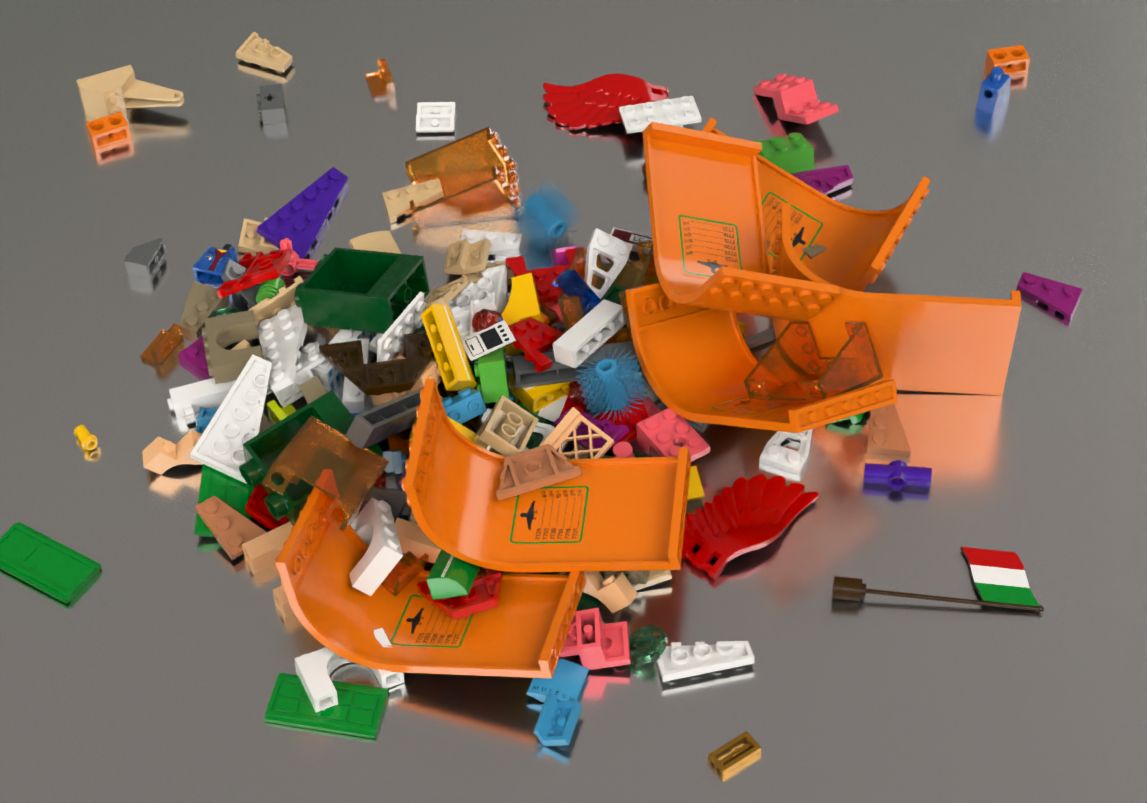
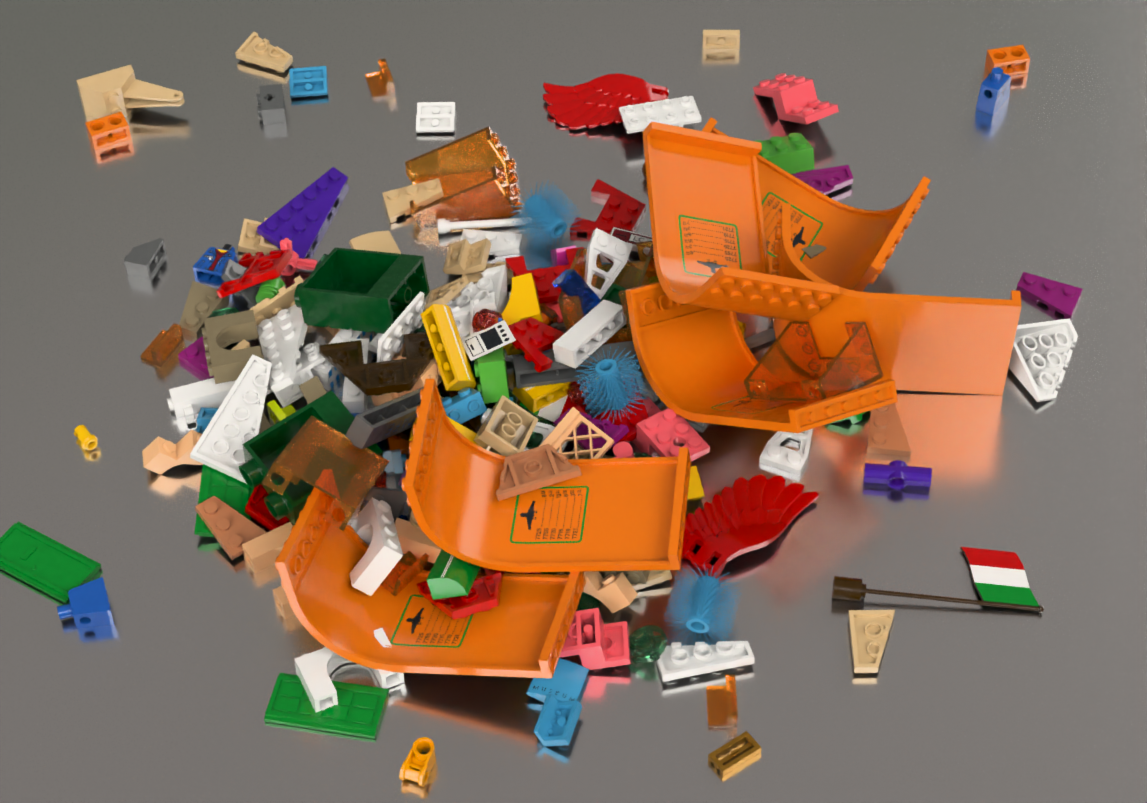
(88, 605): none -> blue torso
(308, 81): none -> dark azure slope
(417, 765): none -> light orange piece
(445, 225): none -> white piece
(618, 212): none -> red wing
(704, 603): none -> dark azure piece
(721, 39): none -> tan panel
(722, 704): none -> clear orange panel
(868, 637): none -> tan wing
(1040, 356): none -> white slope

